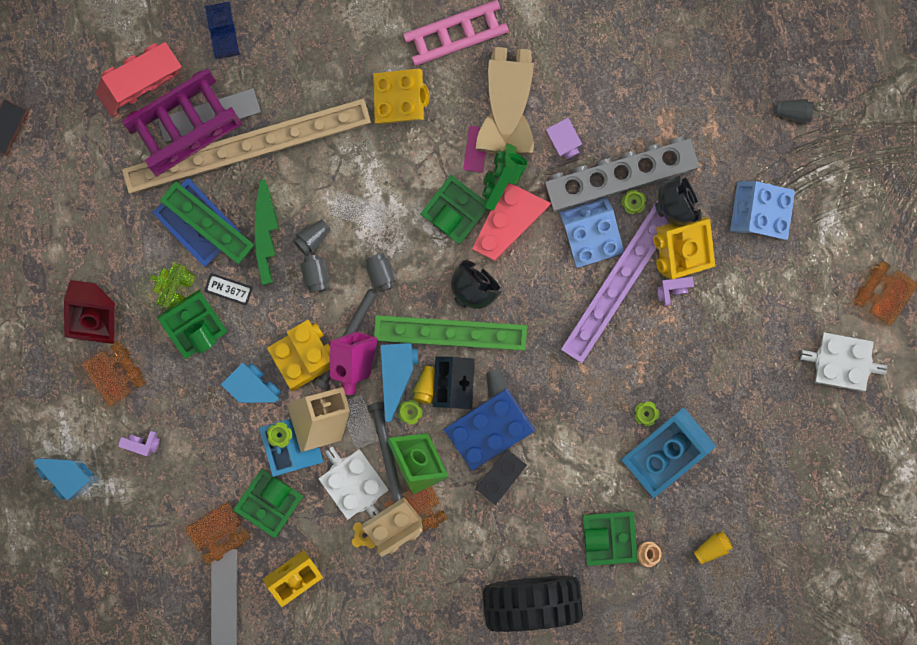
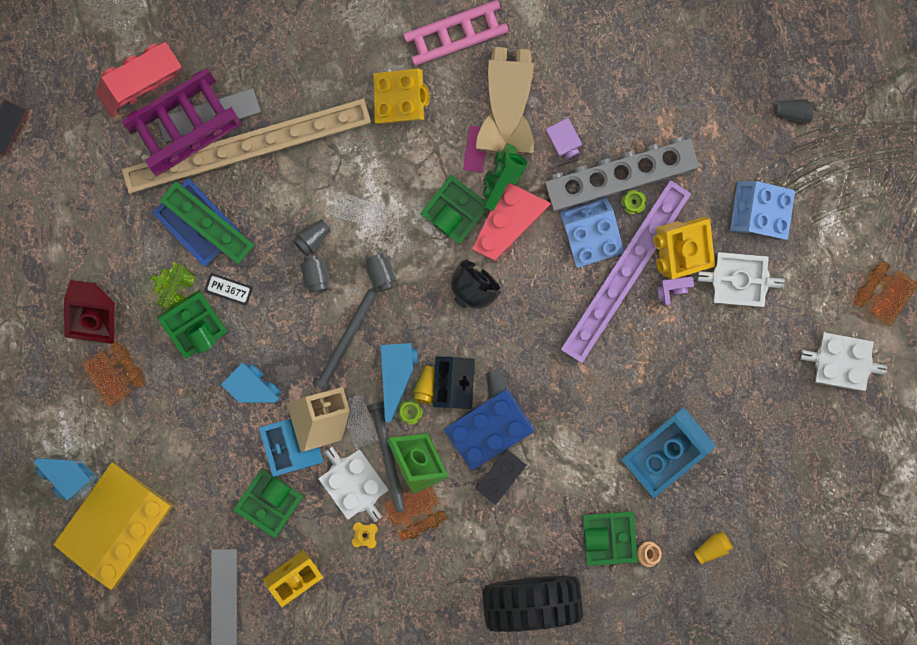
(113, 526): none -> yellow slope
(135, 444): lavender bracket -> none
(214, 526): clear orange plate -> none
(222, 30): clear blue slope -> none
(265, 224): green slope -> none
(286, 433): lime plate -> none
(301, 355): yellow plate -> none
(352, 359): dark pink torso -> none
(393, 527): tan bracket -> none
(450, 333): bright green plate -> none
(646, 420): lime plate -> none
(678, 202): black cylinder -> none
(740, 279): none -> white plate

